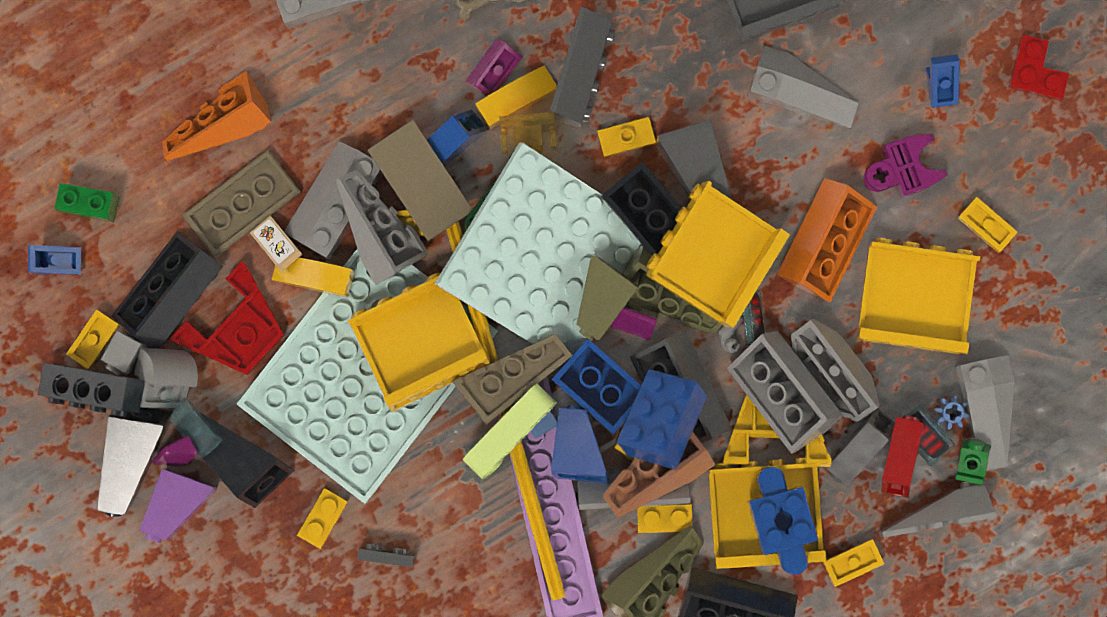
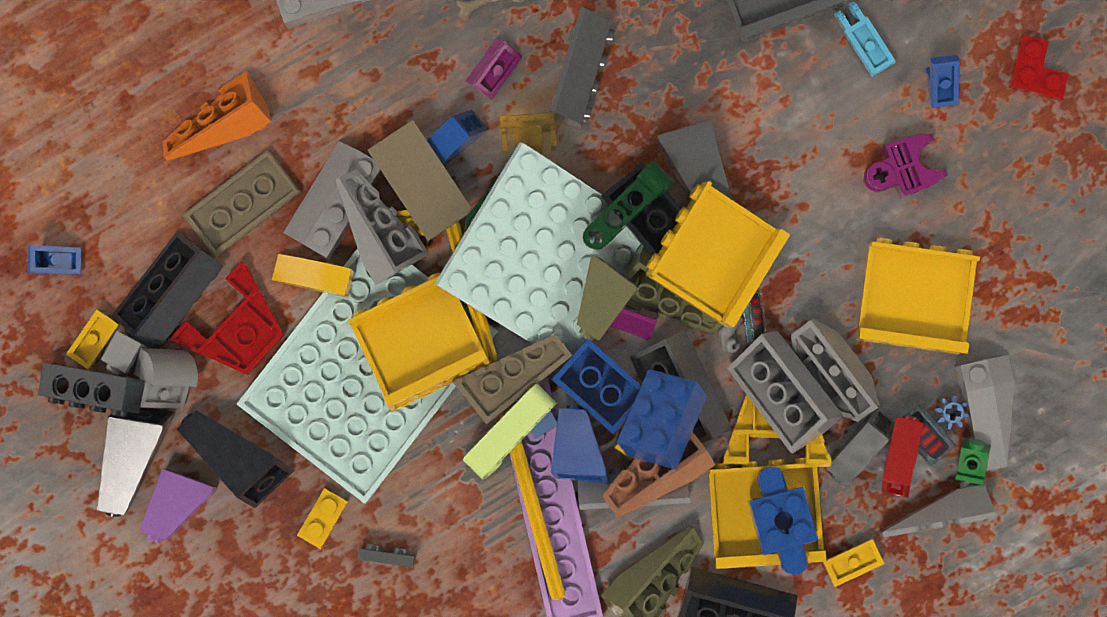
(86, 202): green brick -> none
(177, 453): magenta slope -> none
(193, 424): clear light blue slope -> none
(275, 243): tile -> none
(516, 96): yellow slope -> none
(626, 137): yellow plate -> none
(651, 183): none -> dark green piece
(664, 518): yellow plate -> none
(796, 87): light grey wedge -> none
(827, 239): orange slope -> none
(865, 41): none -> medium azure hinge
(987, 224): yellow plate -> none

